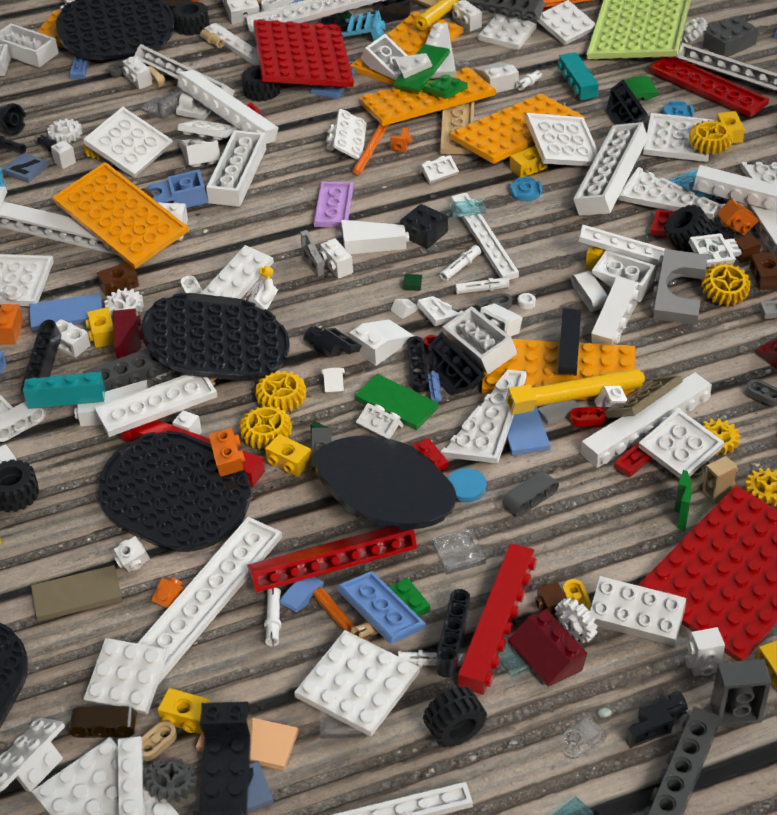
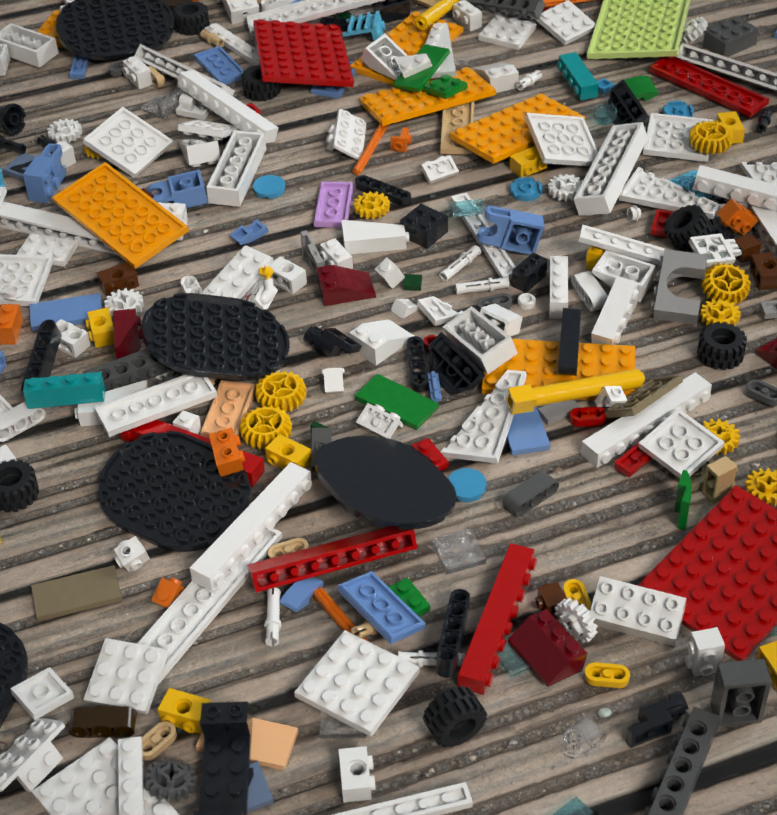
(42, 693): none -> white plate
(43, 245): none -> white plate
(44, 174): none -> medium blue brick
(219, 65): none -> medium blue tile
(229, 407): none -> light nougat tile
(248, 234): none -> medium blue slope
(250, 527): none -> white brick
(269, 186): none -> dark azure tile
(287, 547): none -> tan plate
(288, 275): none -> white brick
(343, 285): none -> dark red slope
(356, 786): none -> white brick
(371, 205): none -> yellow gear
(389, 273): none -> white brick
(398, 196): none -> black beam
(512, 230): none -> medium blue brick
(529, 272): none -> black brick
(558, 286): none -> white brick
(564, 187): none -> white gear
(604, 85): none -> dark azure tile
(605, 114): none -> clear light blue hair
(606, 675): none -> yellow plate
(633, 213): none -> white plate
(720, 312): none -> yellow gear
(722, 345): none -> black tyre
(764, 120): none -> black pin

